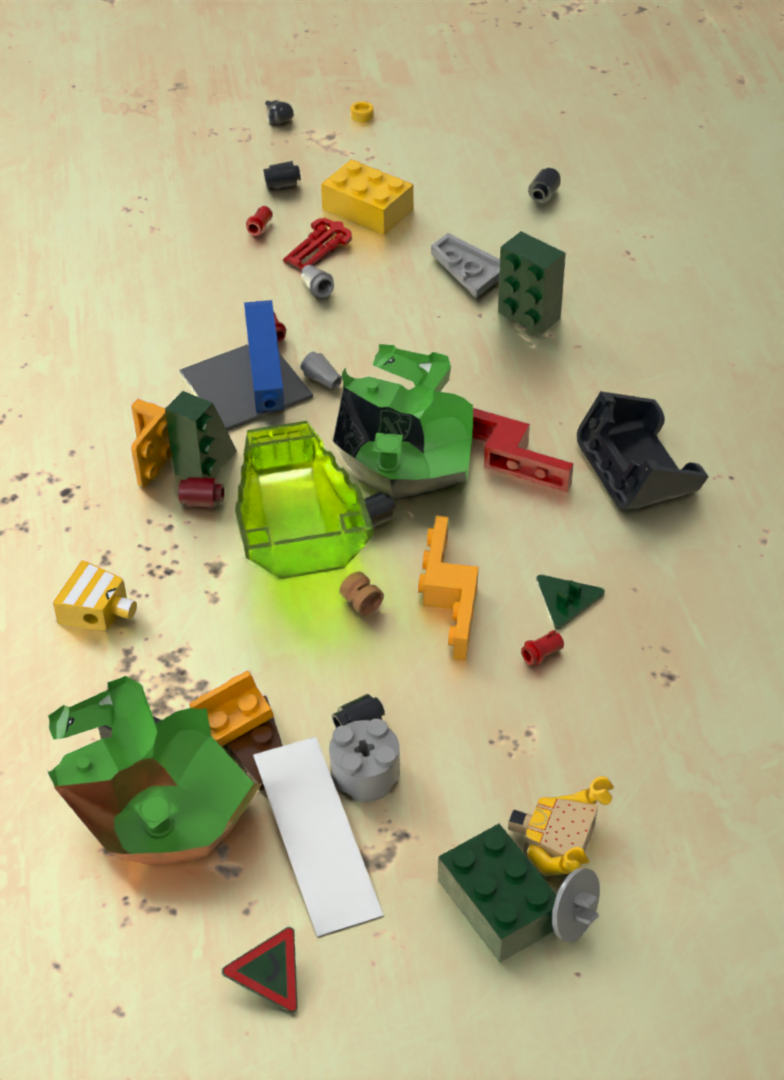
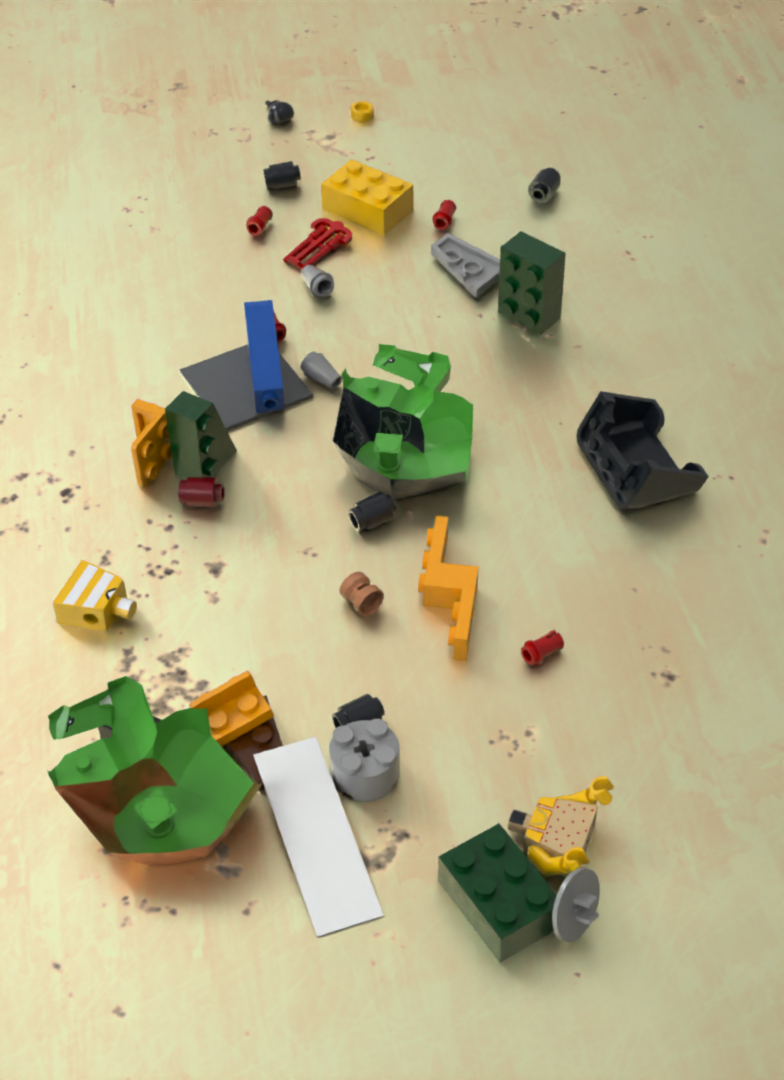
(269, 970): piece -> none
(297, 505): clear neon green windscreen -> none
(443, 217): none -> red pin
(507, 452): red bracket -> none
(566, 598): dark green piece -> none

